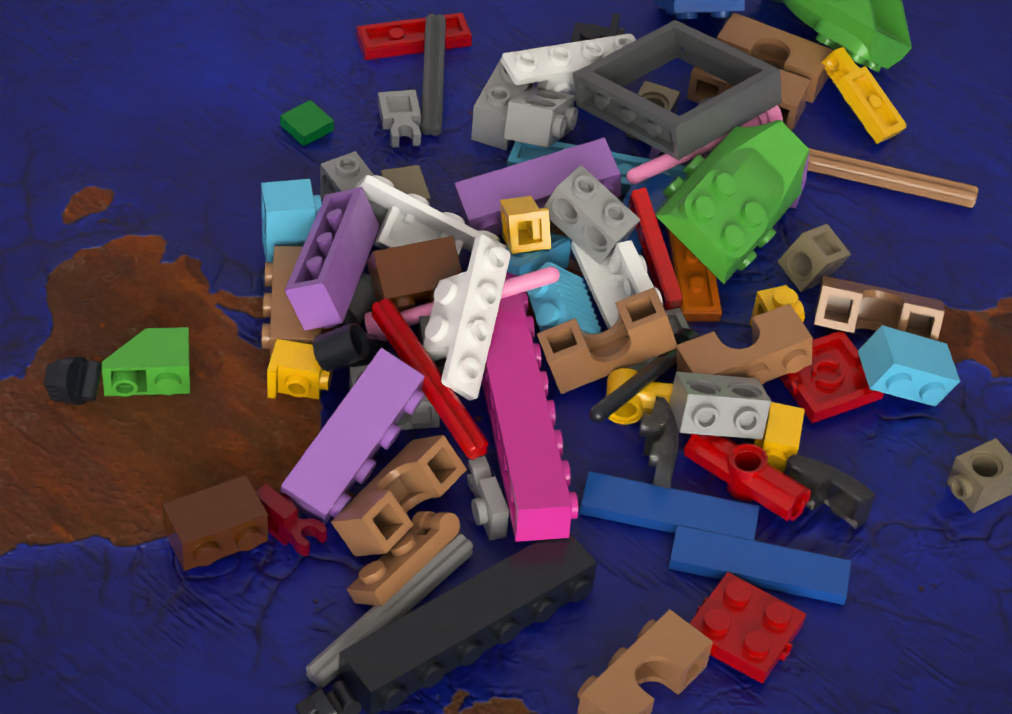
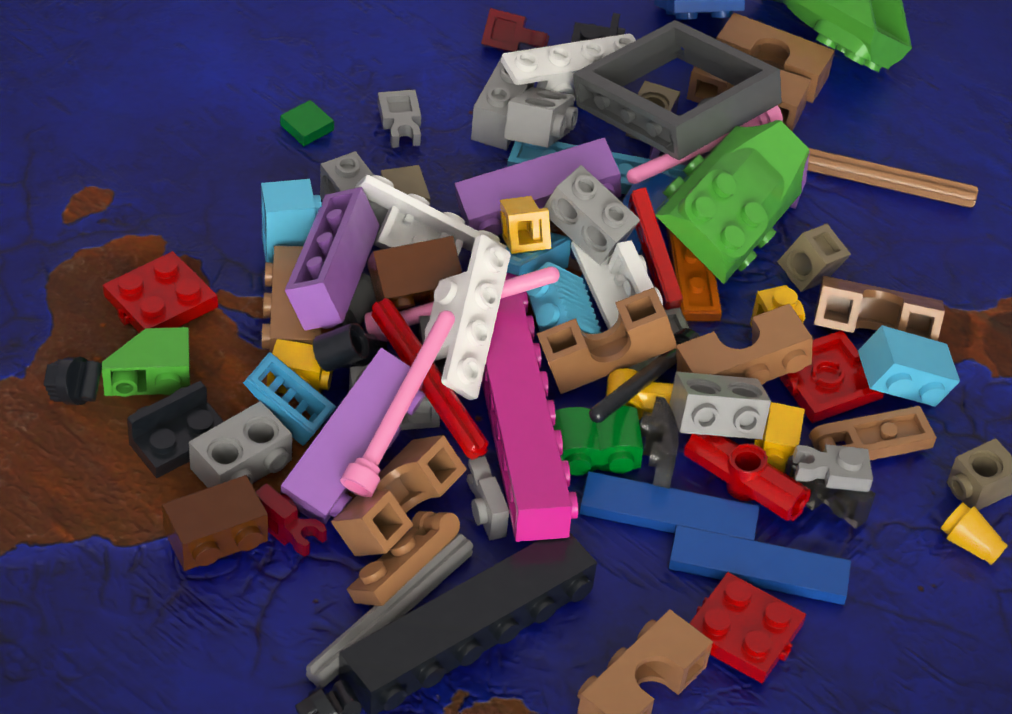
(160, 294): none -> red plate
(164, 429): none -> black bracket
(245, 444): none -> light grey brick
(304, 393): none -> dark azure slope
(363, 474): none -> bright pink piece
(408, 36): red tile -> none
(433, 75): dark grey axle -> none
(508, 32): none -> dark red plate
(605, 446): none -> green brick
(839, 465): none -> light grey plate
(864, 96): yellow hinge -> none
(881, 433): none -> medium nougat plate
(973, 533): none -> yellow cone

